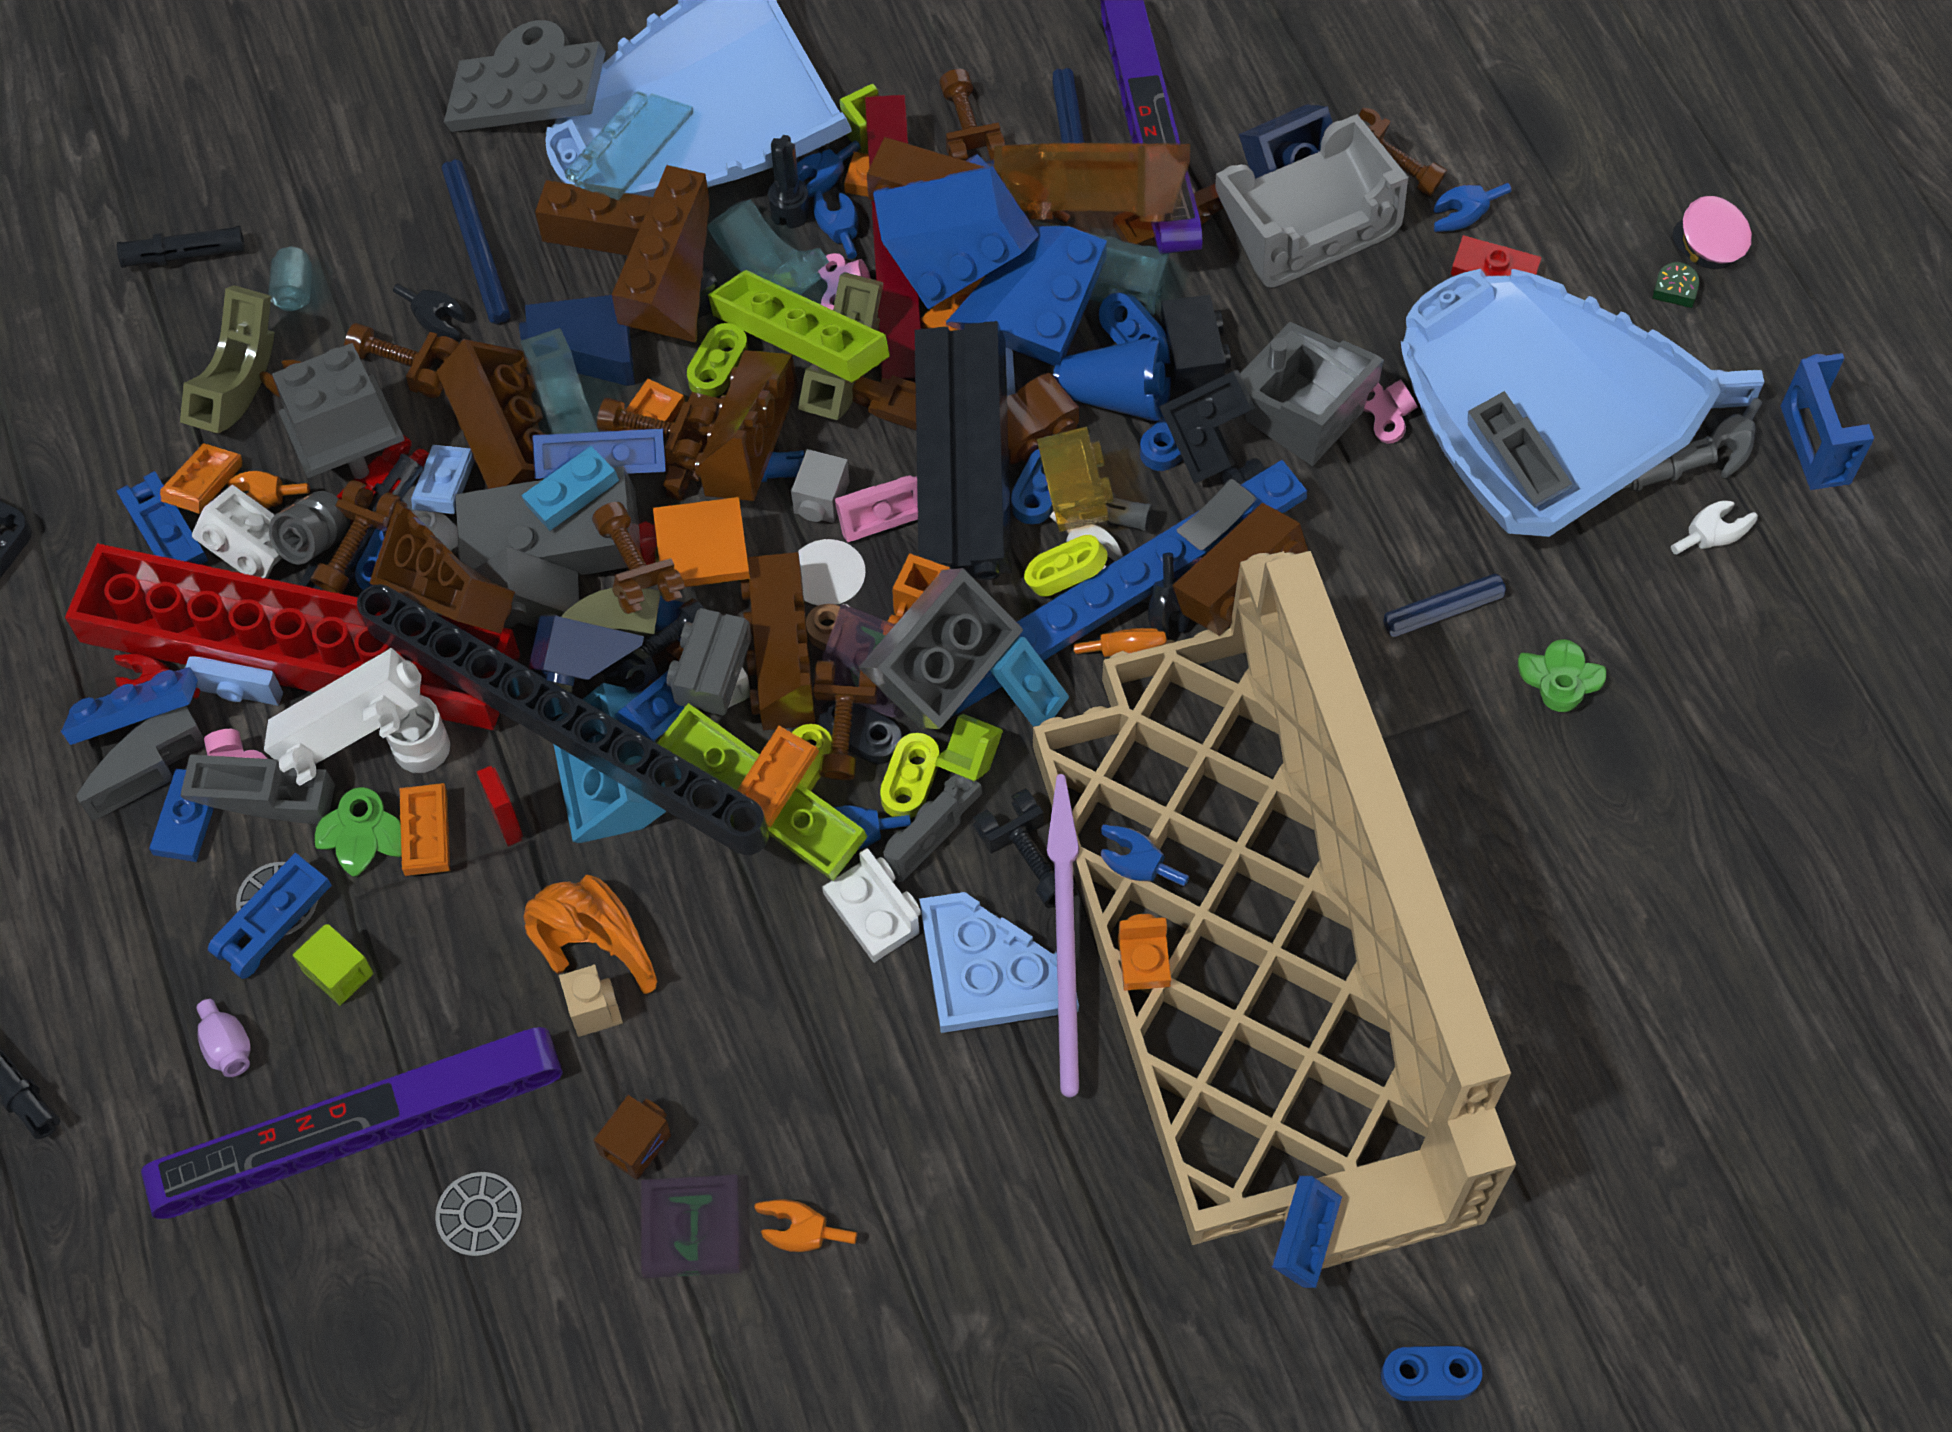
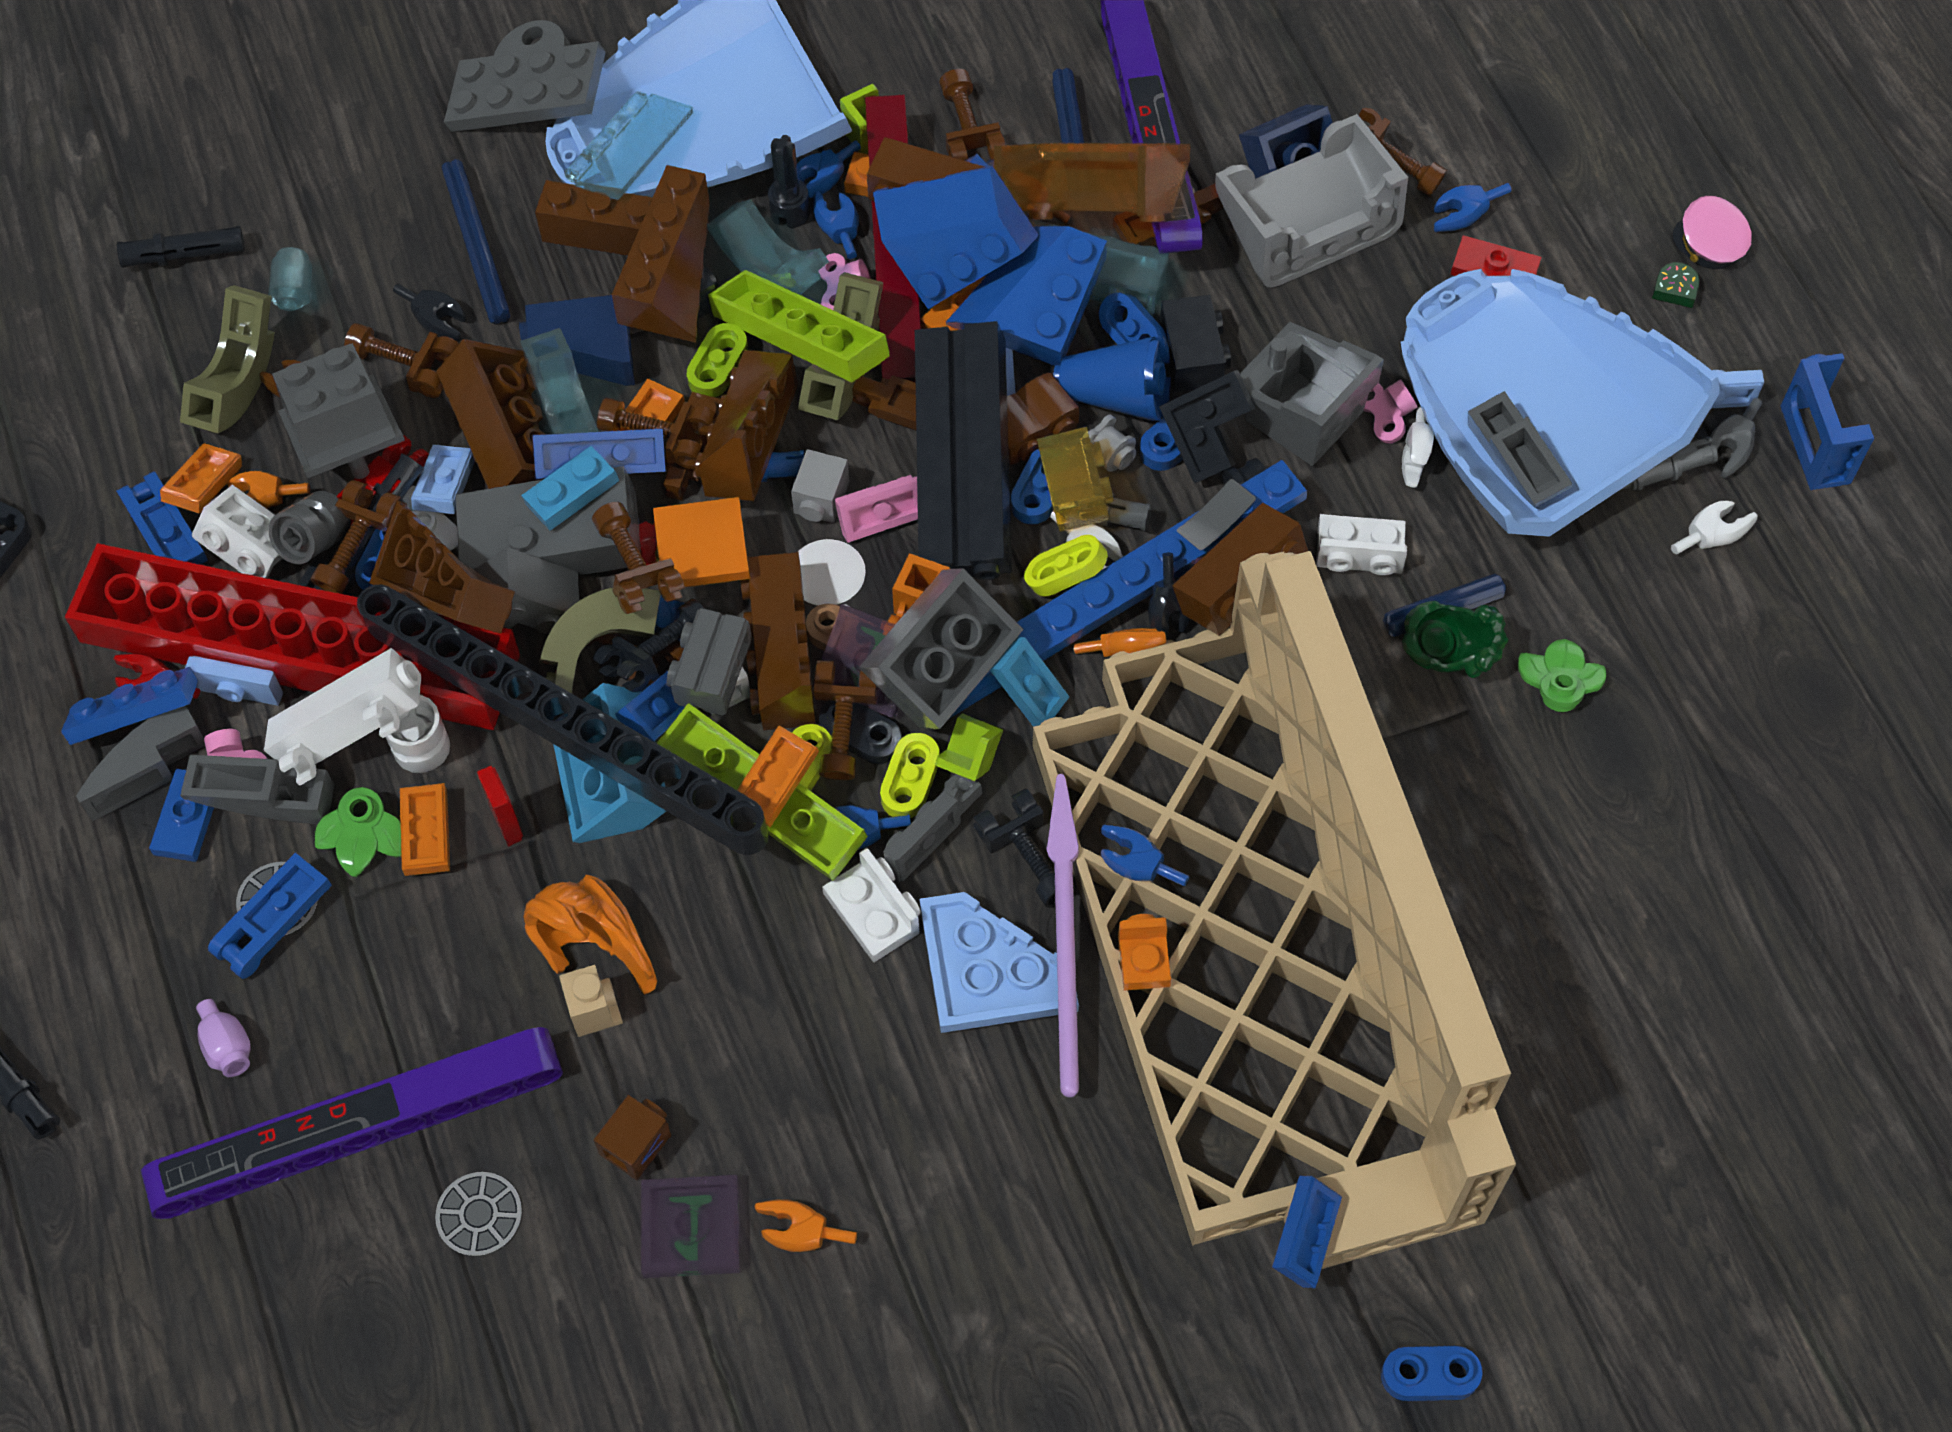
(333, 964): lime panel -> none
(577, 649): dark blue slope -> none
(1116, 447): none -> light grey brick
(1361, 544): none -> white bracket
(1417, 449): none -> white hand
(1454, 637): none -> dark green hair

